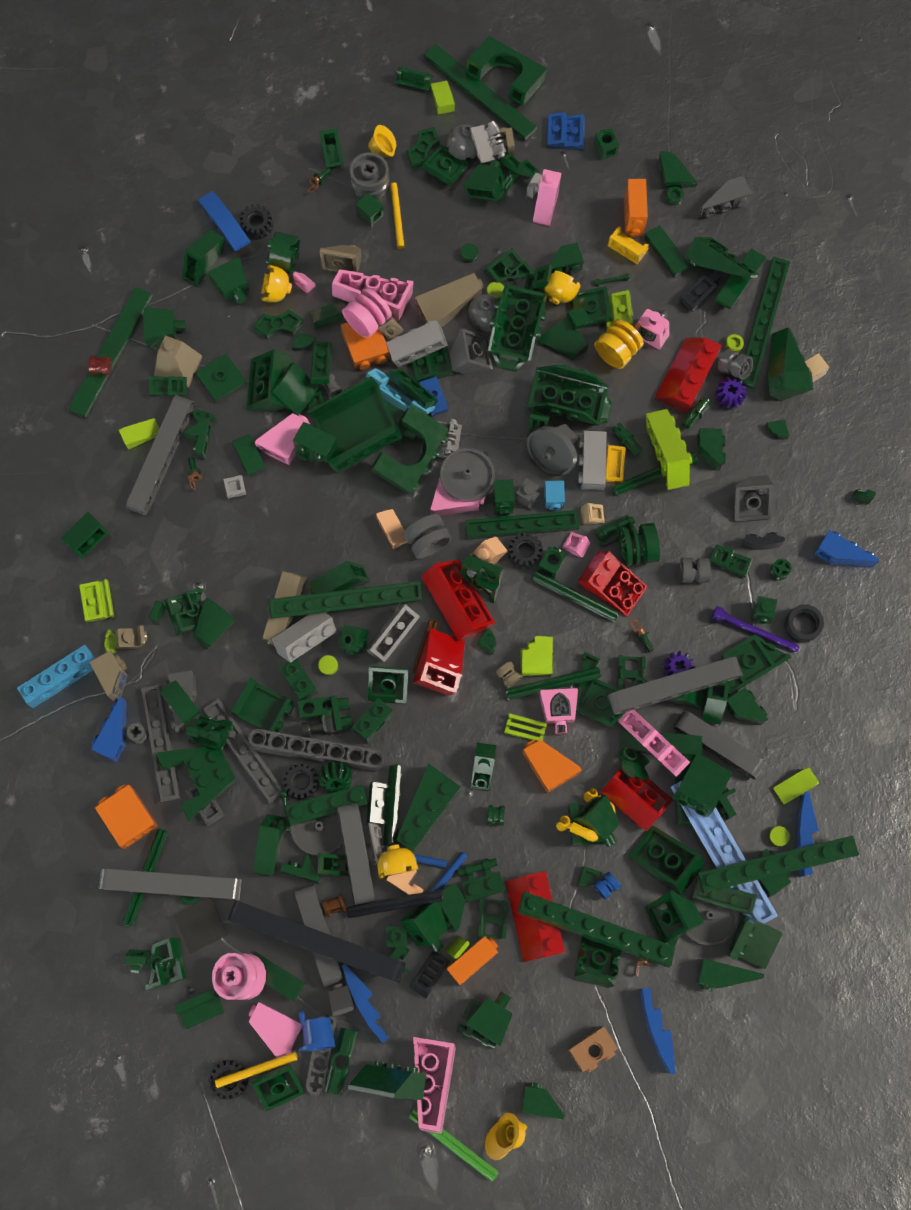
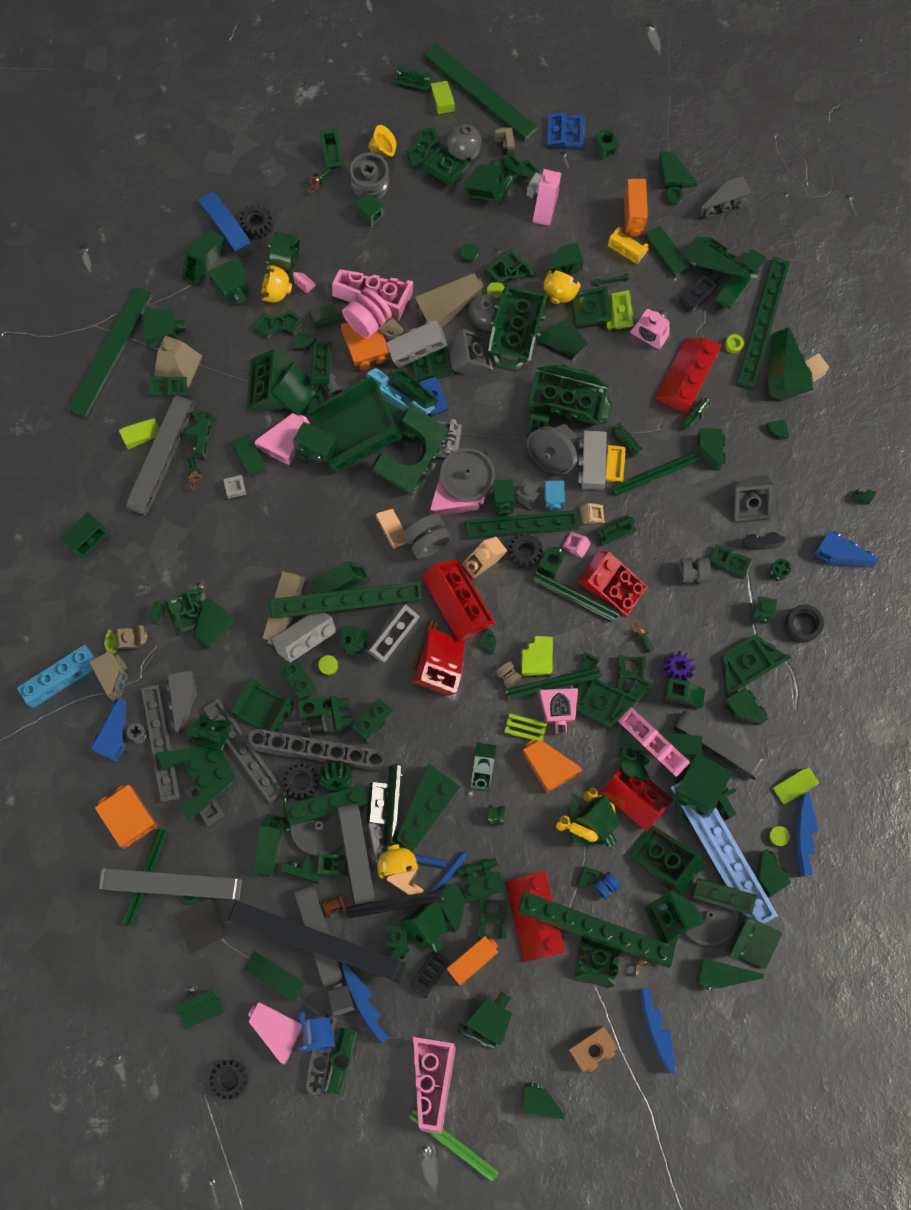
(96, 601): lime plate -> none
(100, 365): clear red wheel -> none
(137, 959): dark green tile -> none
(166, 964): dark green slope -> none
(180, 702): dark green slope -> none
(221, 377): dark green plate -> none
(238, 976): bright pink wheel -> none
(256, 1069): yellow bar -> none
(278, 1087): dark green slope -> none
(341, 257): dark tan slope -> none
(388, 684): dark green slope -> none
(390, 1081): dark green slope -> none
(397, 215): yellow bar -> none
(457, 947): lime slope -> none
(482, 575): dark green slope -> none
(486, 143): light grey hinge -> none
(495, 53): dark green arch -> none
(504, 1136): yellow piece -> none
(539, 279): dark green slope -> none
(578, 318): dark green tile -> none
(618, 344): yellow wheel -> none
(644, 544): dark green wheel -> none
(669, 448): lime wedge -> none
(675, 685): dark grey beam -> none
(715, 703): dark green slope -> none
(721, 615): dark purple piece -> none
(731, 392): dark purple gear -> none
(735, 364): dark grey wheel -> none
(777, 864): dark green plate -> none

